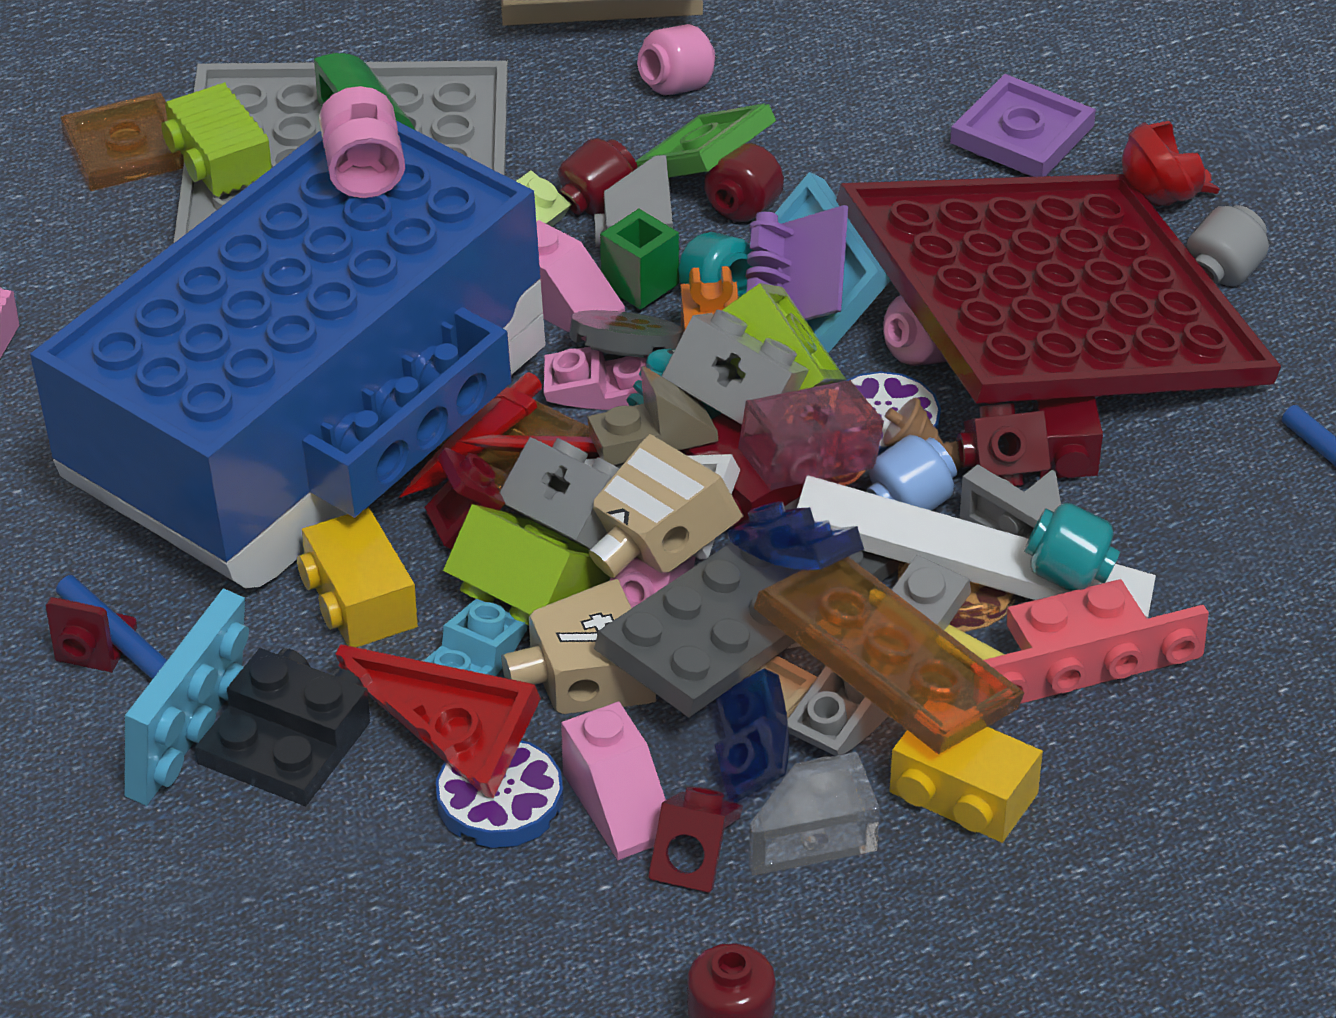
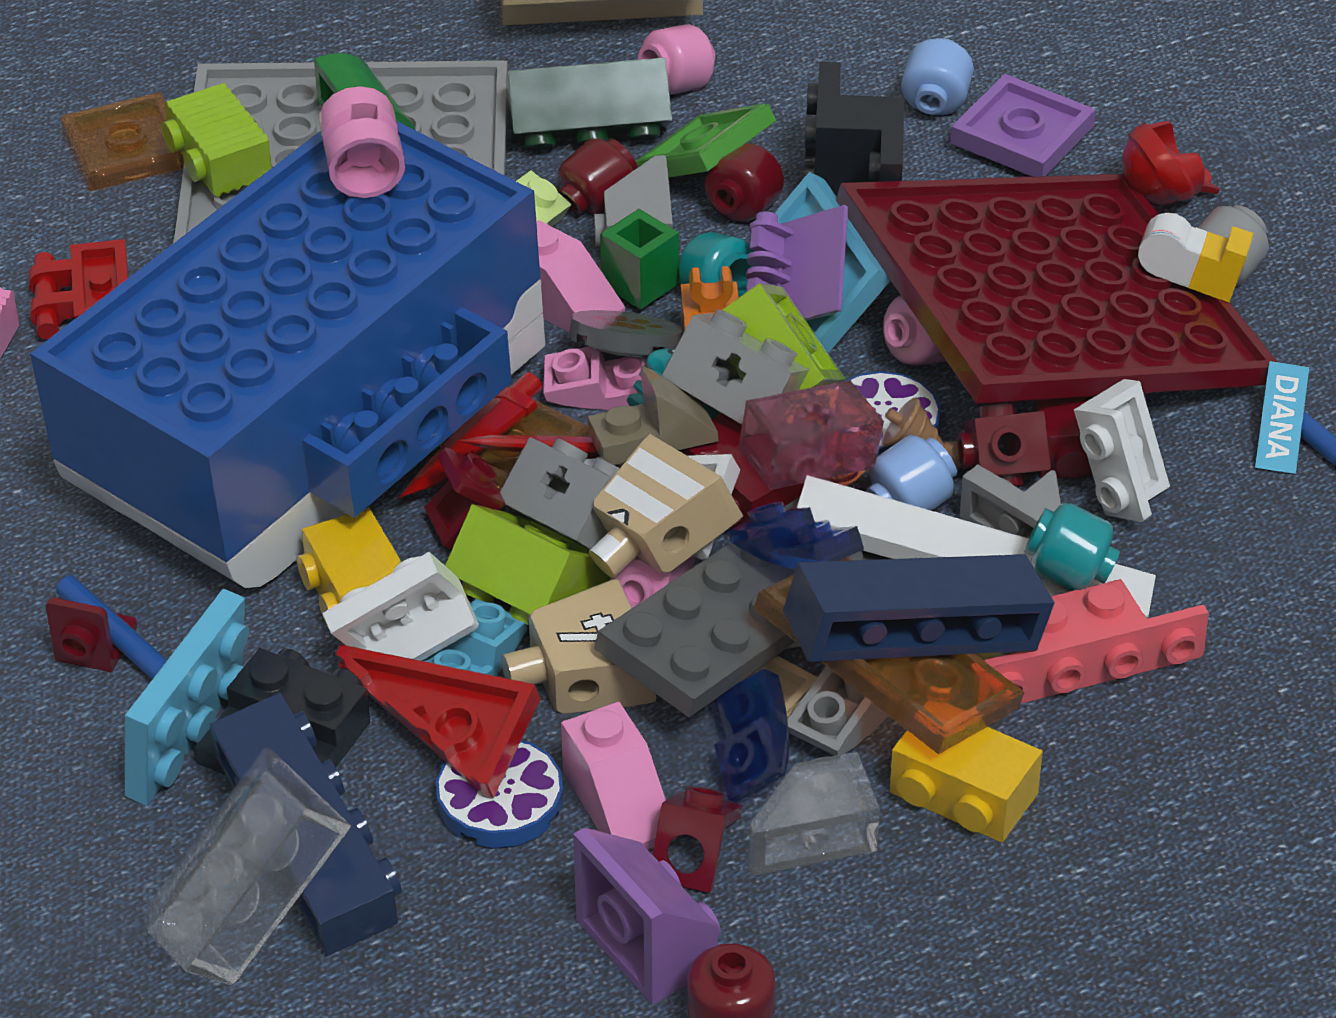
(91, 272): none -> red plate
(244, 871): none -> clear slope
(351, 890): none -> dark blue brick
(406, 612): none -> white bracket
(588, 102): none -> brick
(639, 912): none -> medium lavender slope
(852, 134): none -> black bracket
(917, 607): none -> dark blue brick
(939, 74): none -> light blue head
(1122, 450): none -> white bracket
(1193, 255): none -> leg
(1282, 417): none -> medium azure sticker

